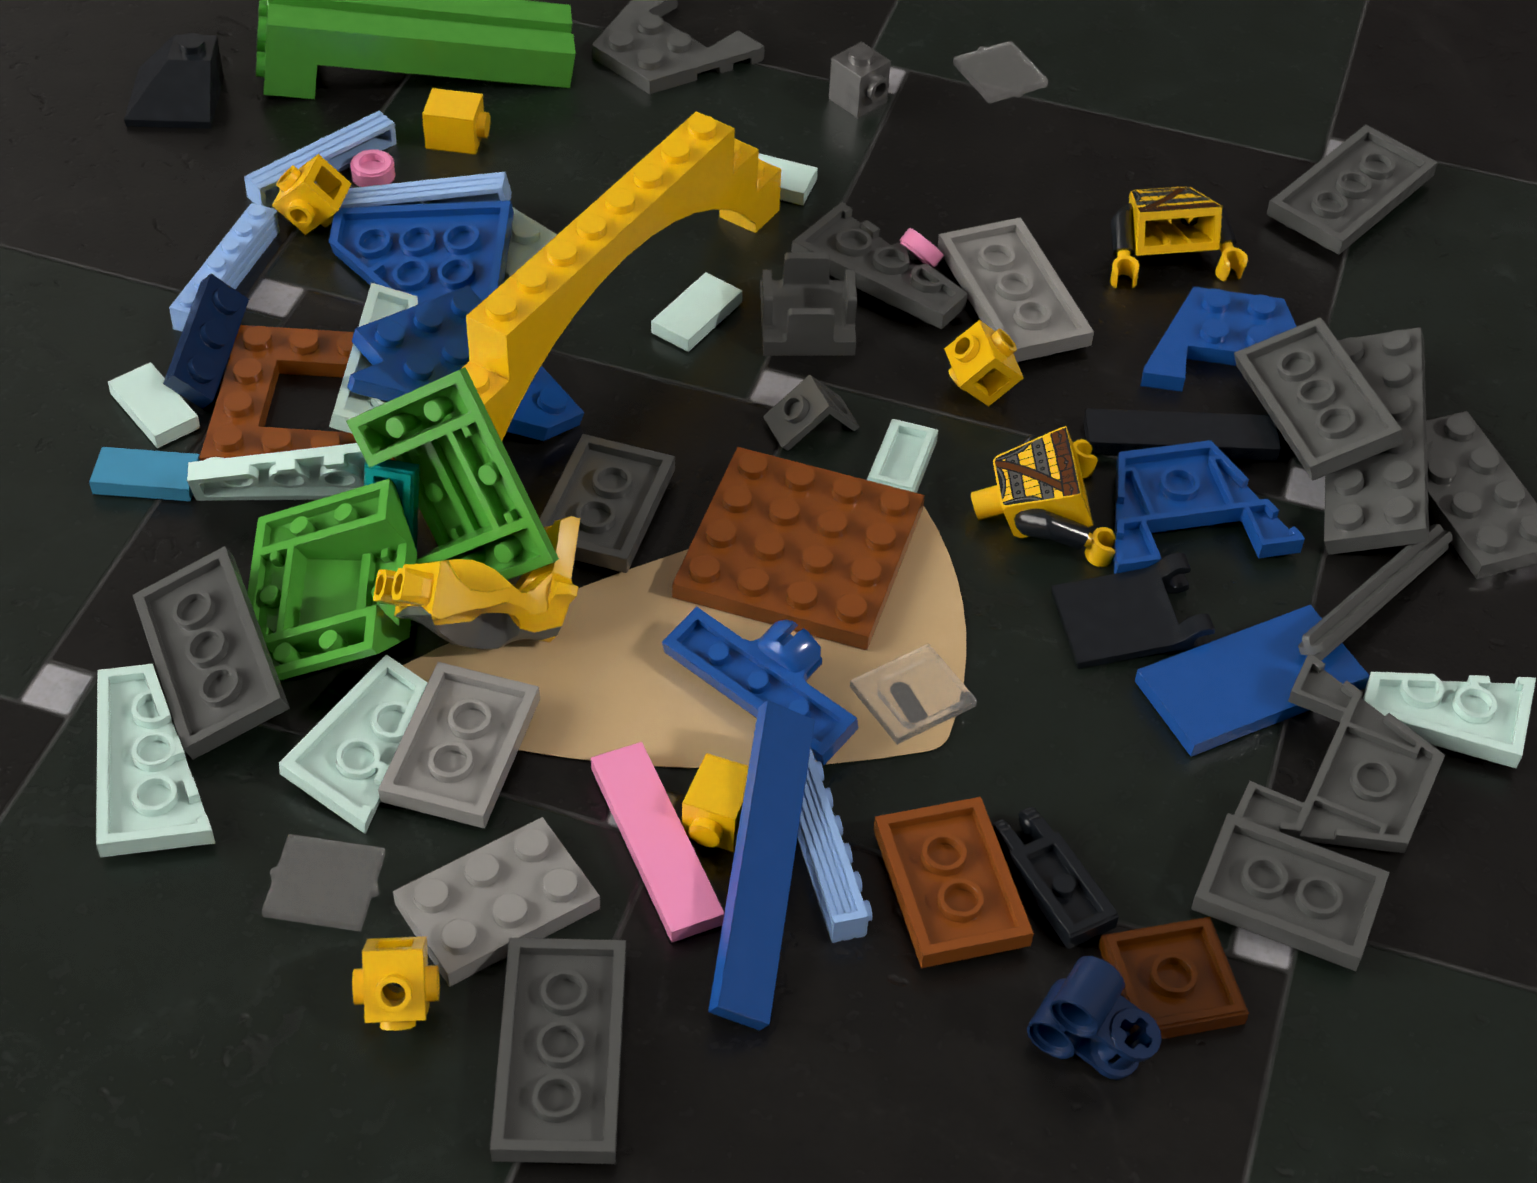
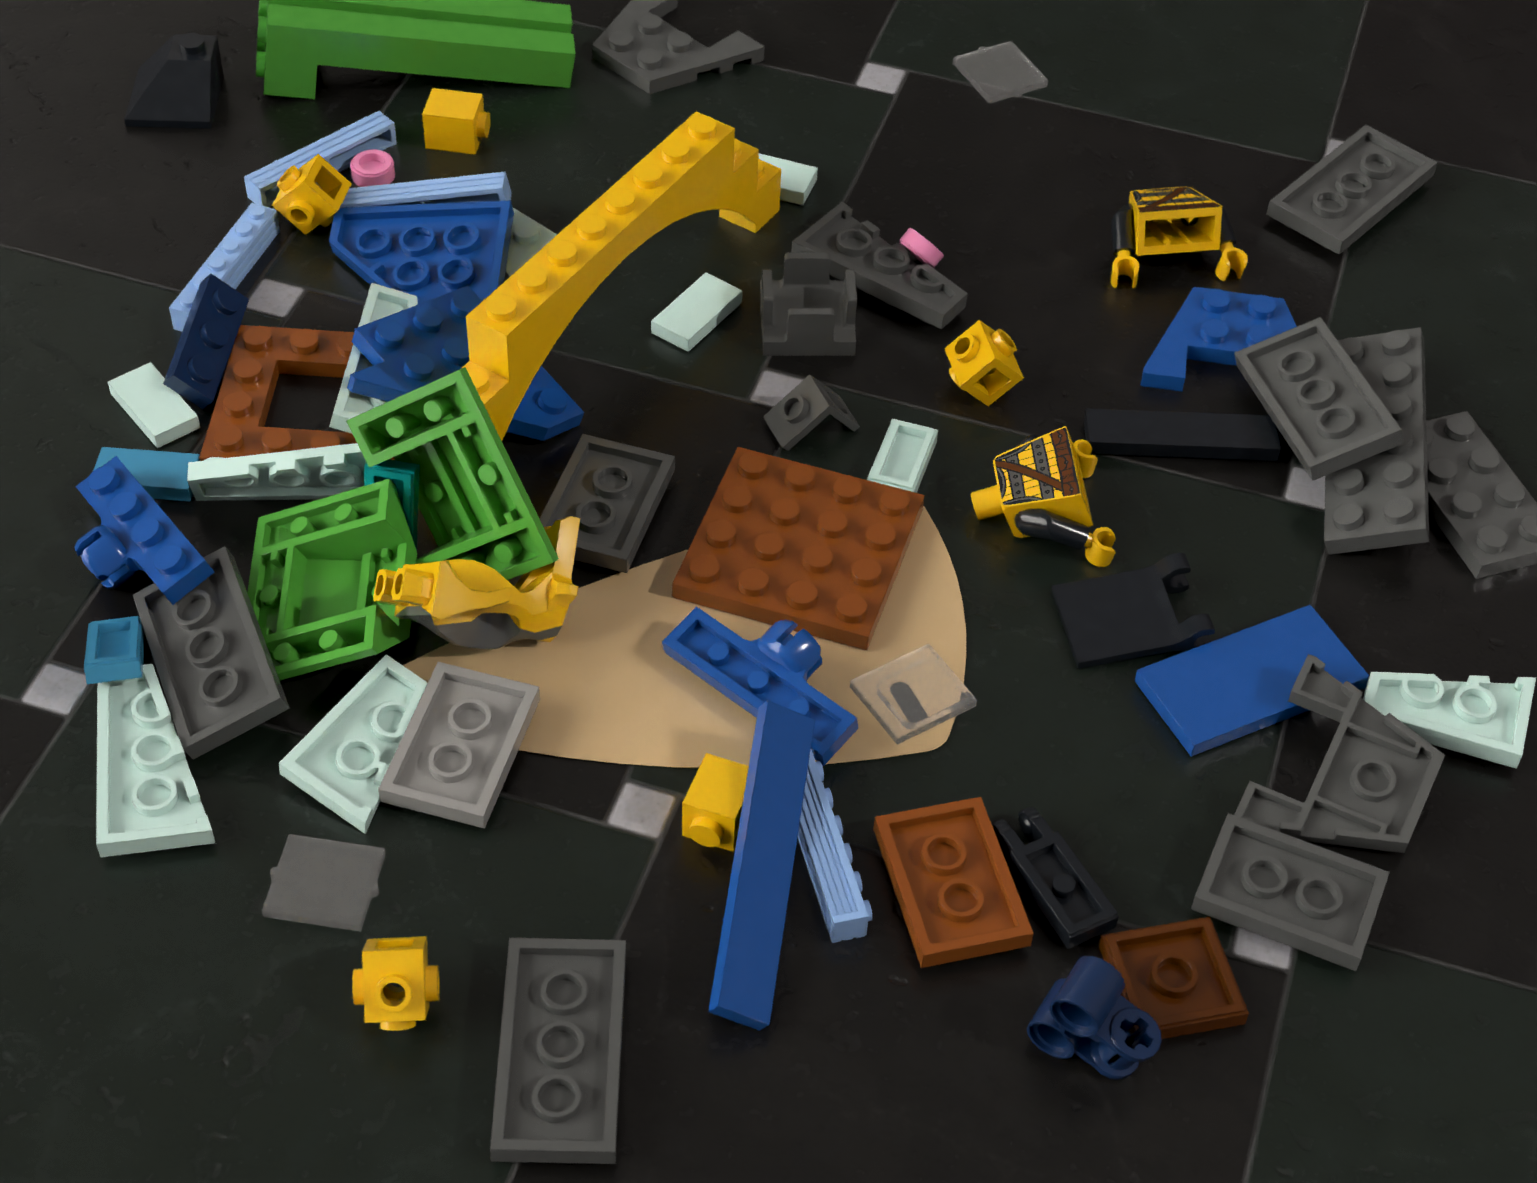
(114, 650): none -> dark azure tile
(135, 536): none -> blue plate
(499, 892): light grey plate -> none
(657, 842): bright pink tile -> none
(859, 79): flat silver brick -> none
(1015, 288): light grey plate -> none
(1187, 489): blue wing -> none
(1374, 594): dark grey axle -> none

